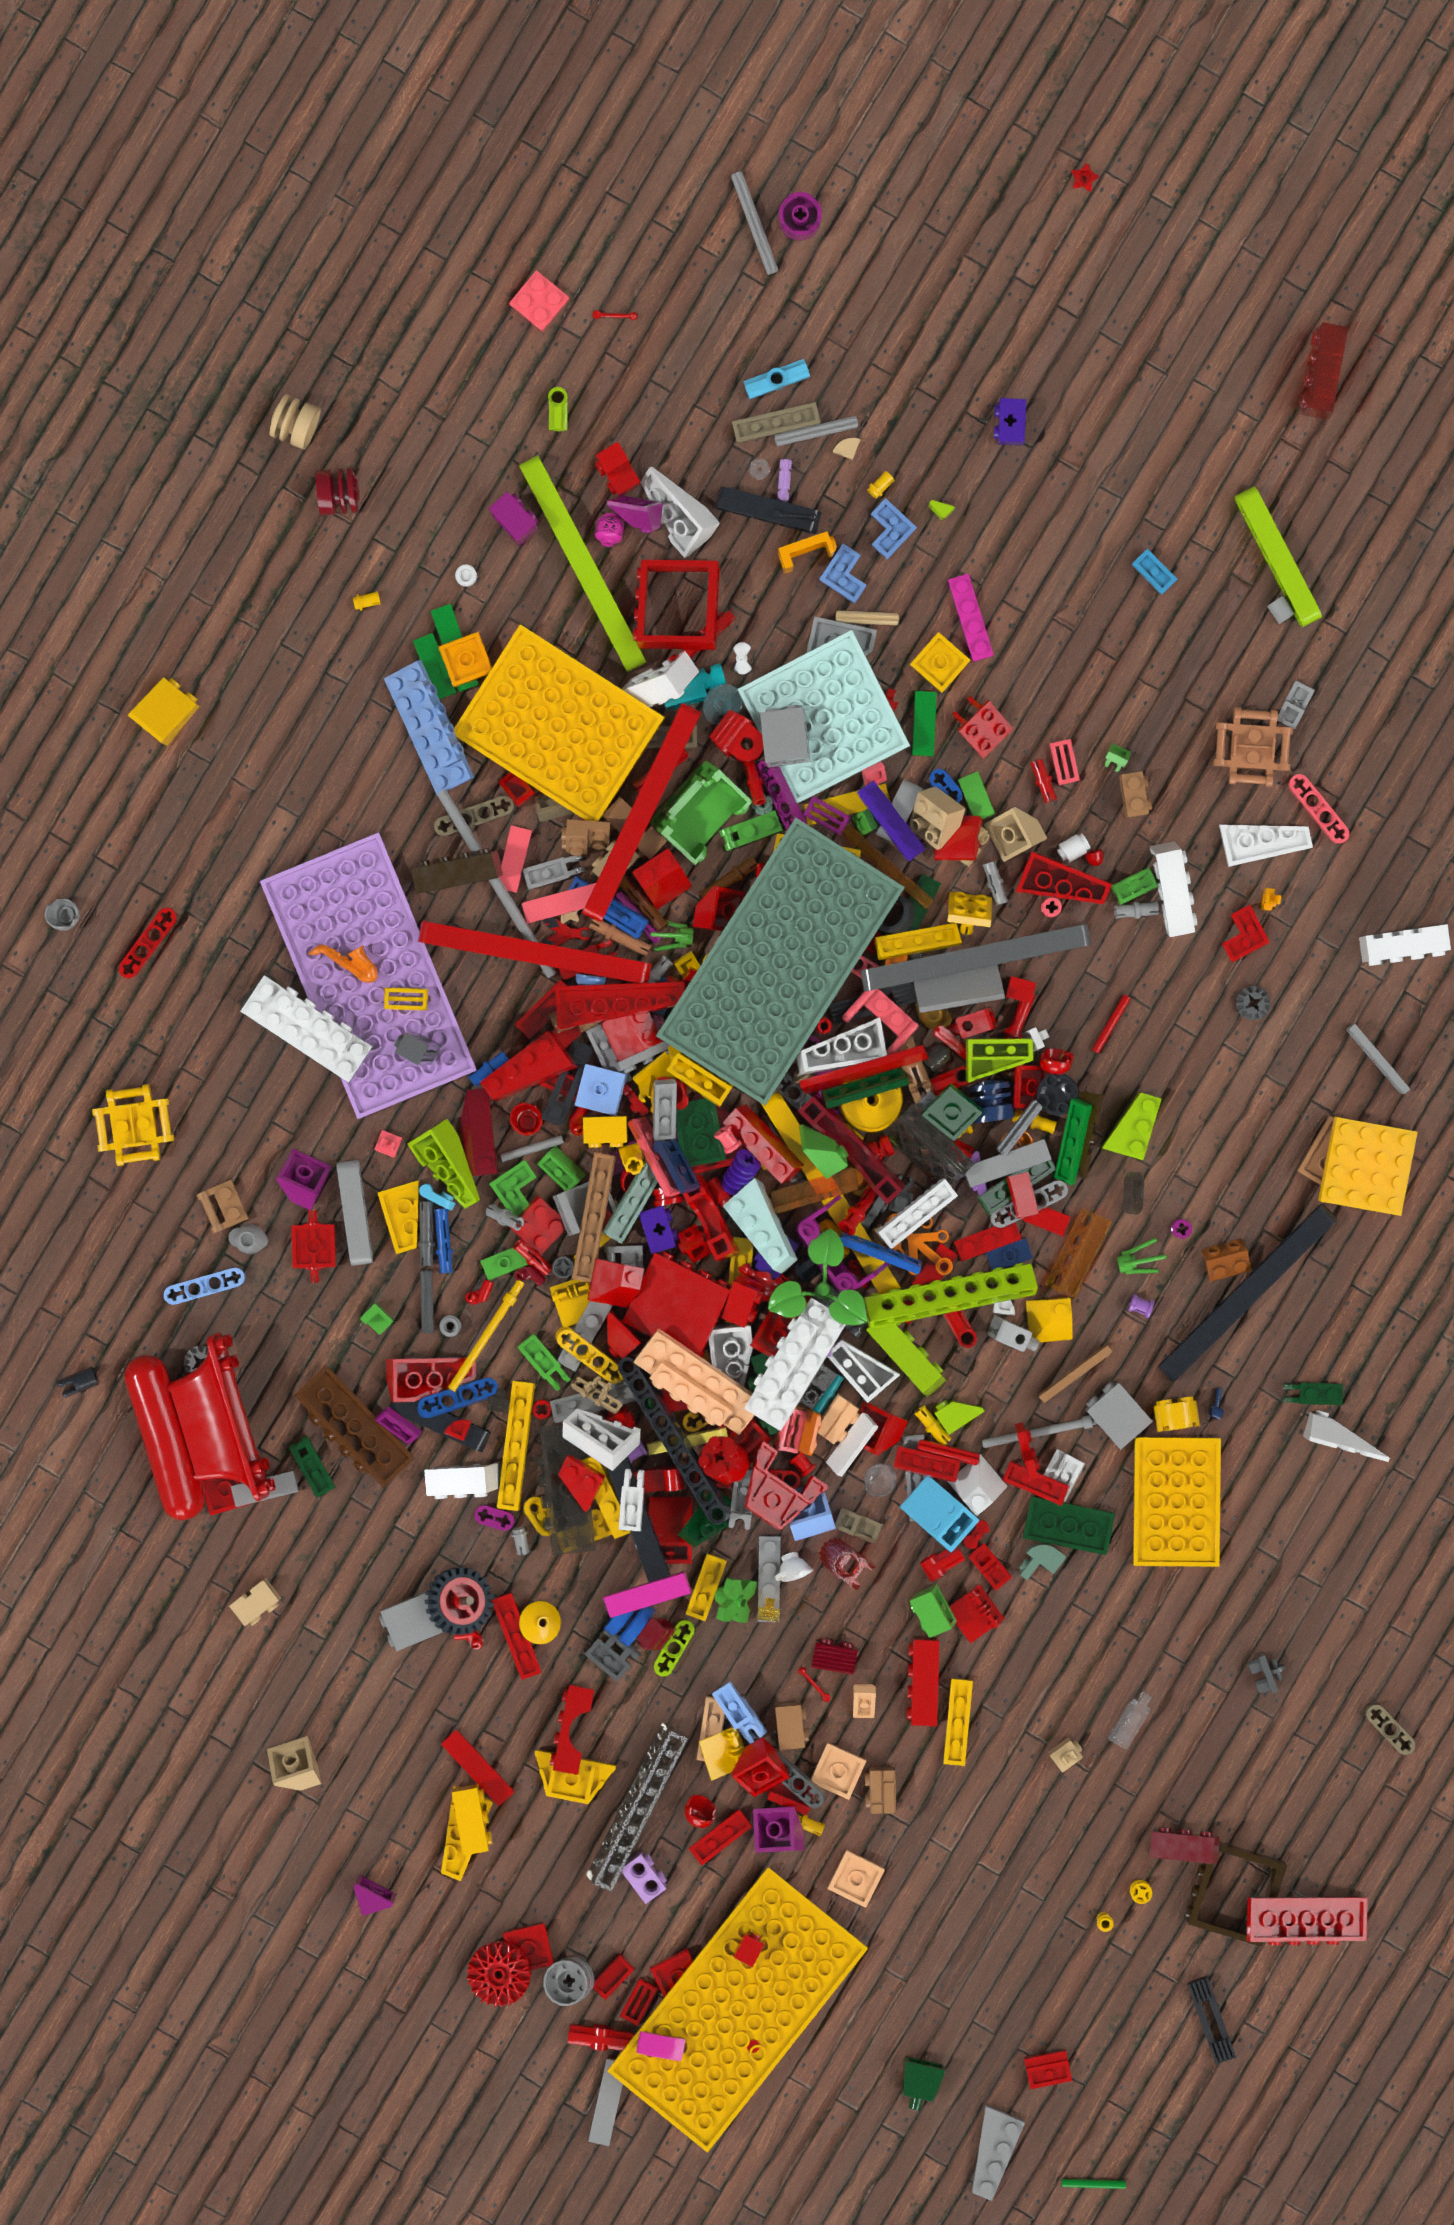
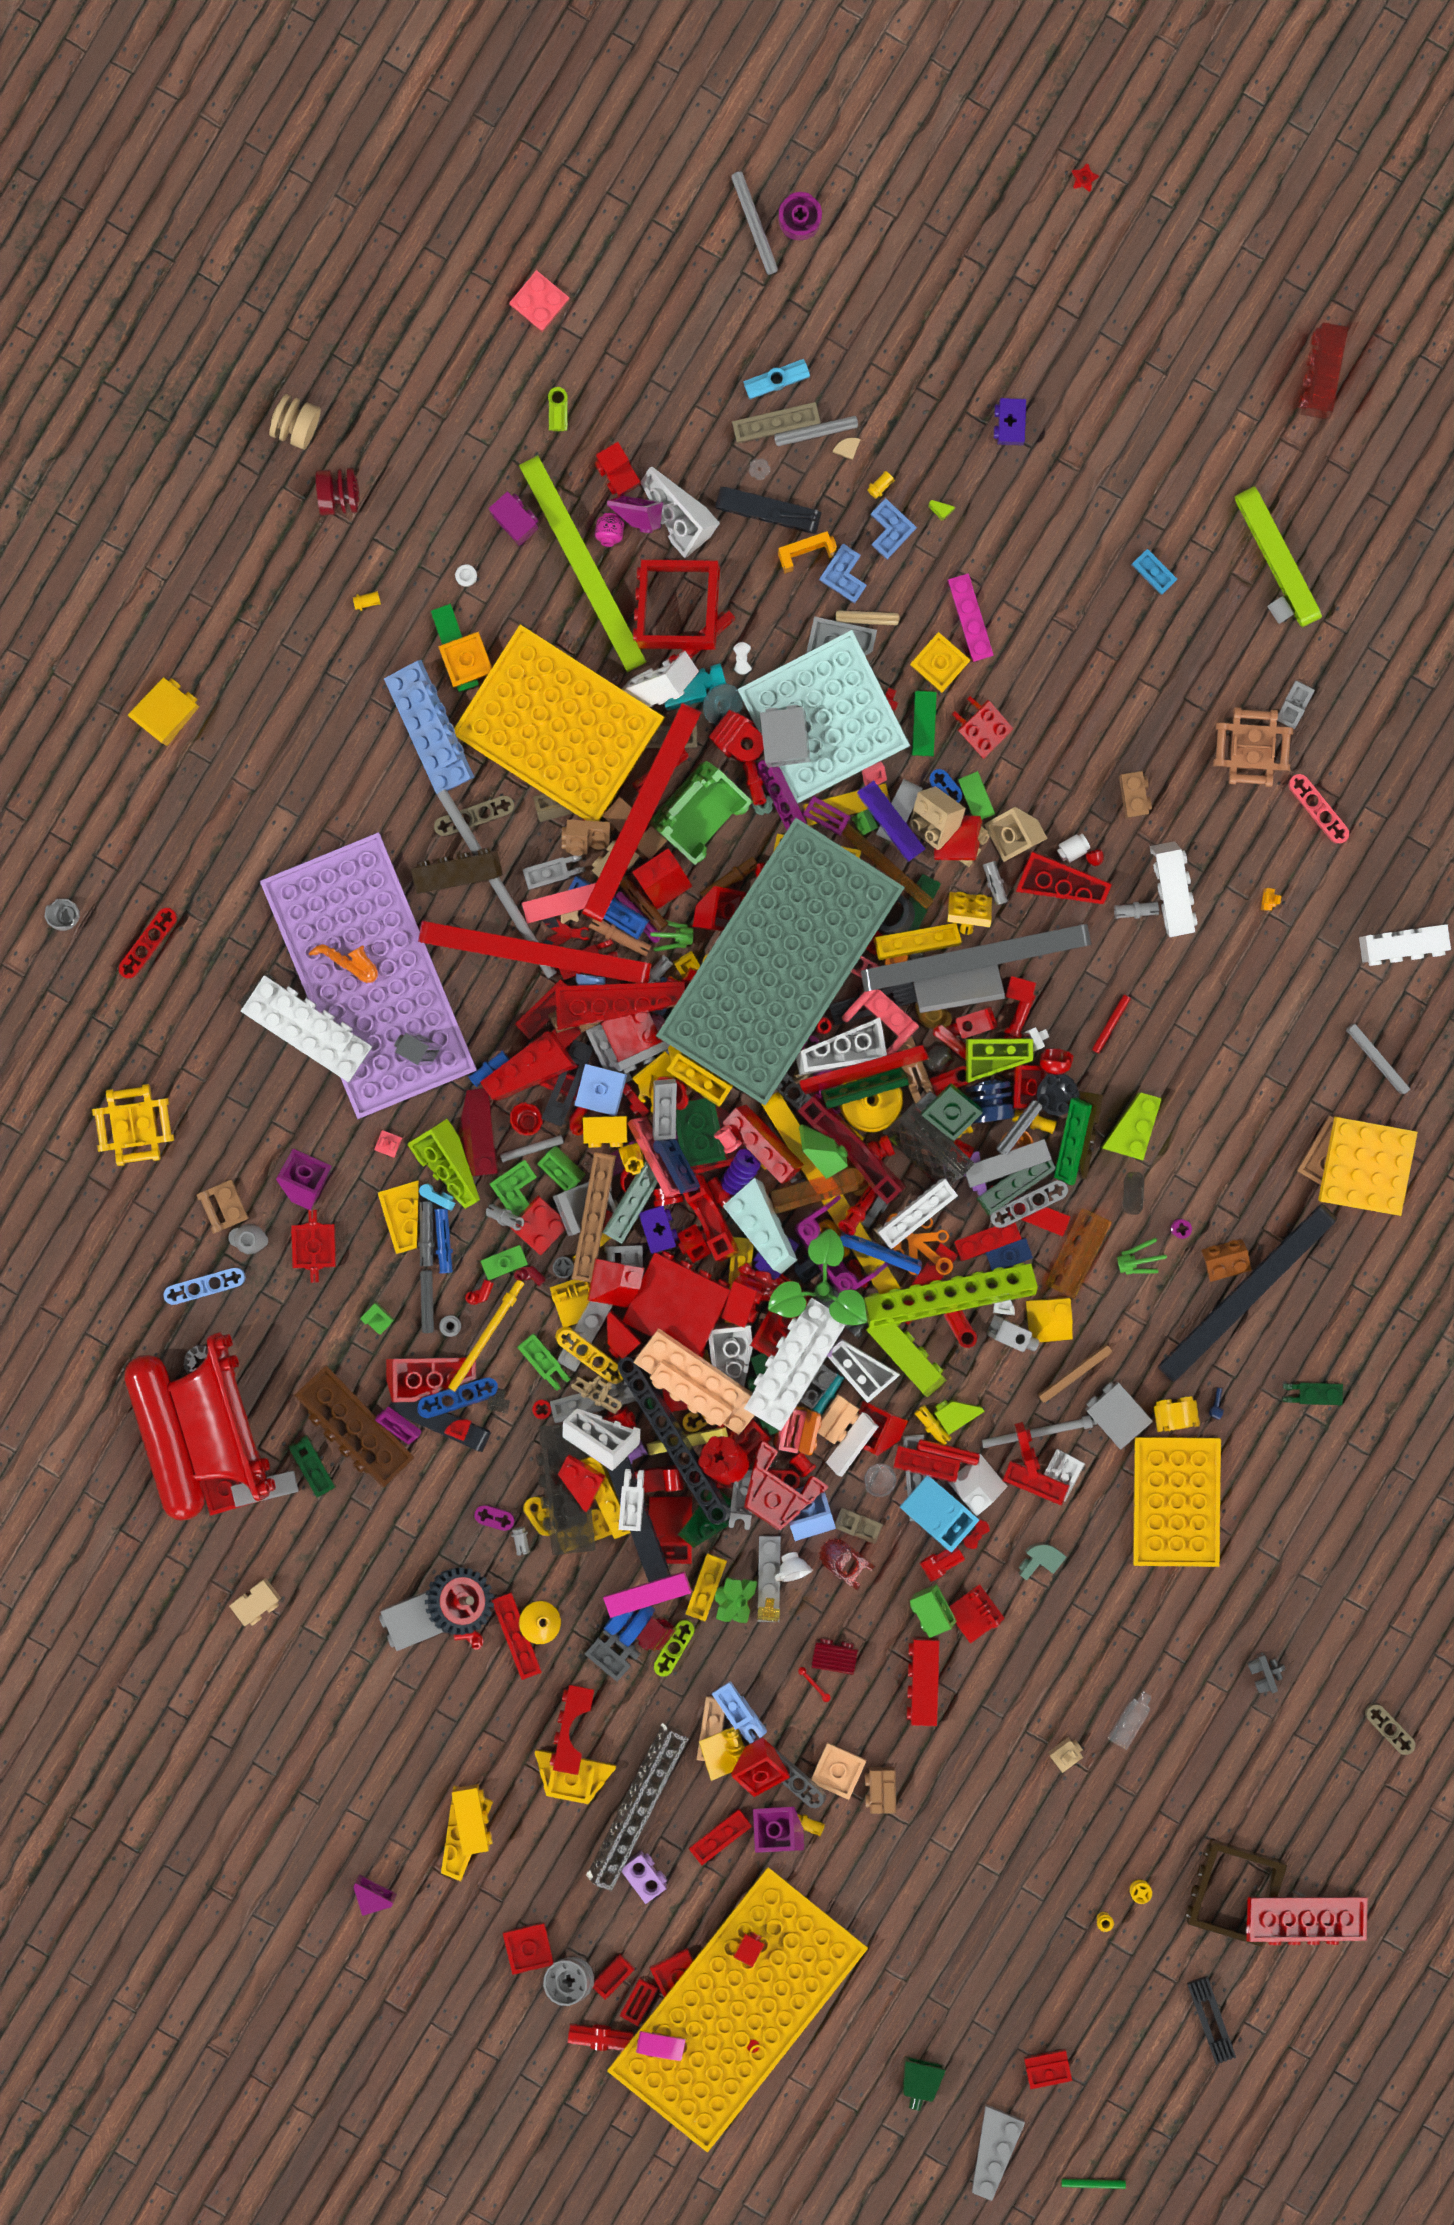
(82, 1380): black hinge -> none
(294, 1765): tan slope -> none
(354, 1212): light grey beam -> none
(424, 999): yellow tile -> none
(434, 665): green tile -> none
(462, 1480): white wedge -> none
(477, 1767): red tile -> none
(488, 1983): red wheel -> none
(515, 857): coral tile -> none
(516, 789): red slope -> none
(516, 1445): yellow plate -> none
(533, 1257): red pin -> none
(597, 315): red hinge -> none
(606, 2107): light grey tile -> none
(699, 1811): red hair -> none
(751, 830): bright green plate -> none
(782, 1795): red panel -> none
(784, 480): lavender axle -> none
(790, 1725): medium nougat brick -> none
(856, 1878): light nougat plate -> none
(864, 1700): light nougat slope -> none
(903, 1199): dark grey plate -> none
(958, 1721): yellow plate -> none
(990, 1567): red slope -> none
(1022, 1195): tile -> none
(1043, 781): red pin -> none
(1056, 902): coral bush -> none
(1064, 762): coral tile -> none
(1068, 1525): dark green plate -> none
(1117, 755): bright green tile -> none
(1134, 885): bright green plate -> none
(1141, 1305): medium lavender bush -> none
(1184, 1845): dark red brick -> none
(1243, 1000): dark grey gear -> none
(1250, 937): red plate -> none
(1255, 843): white wing -> none
(1330, 1433): white wedge -> none

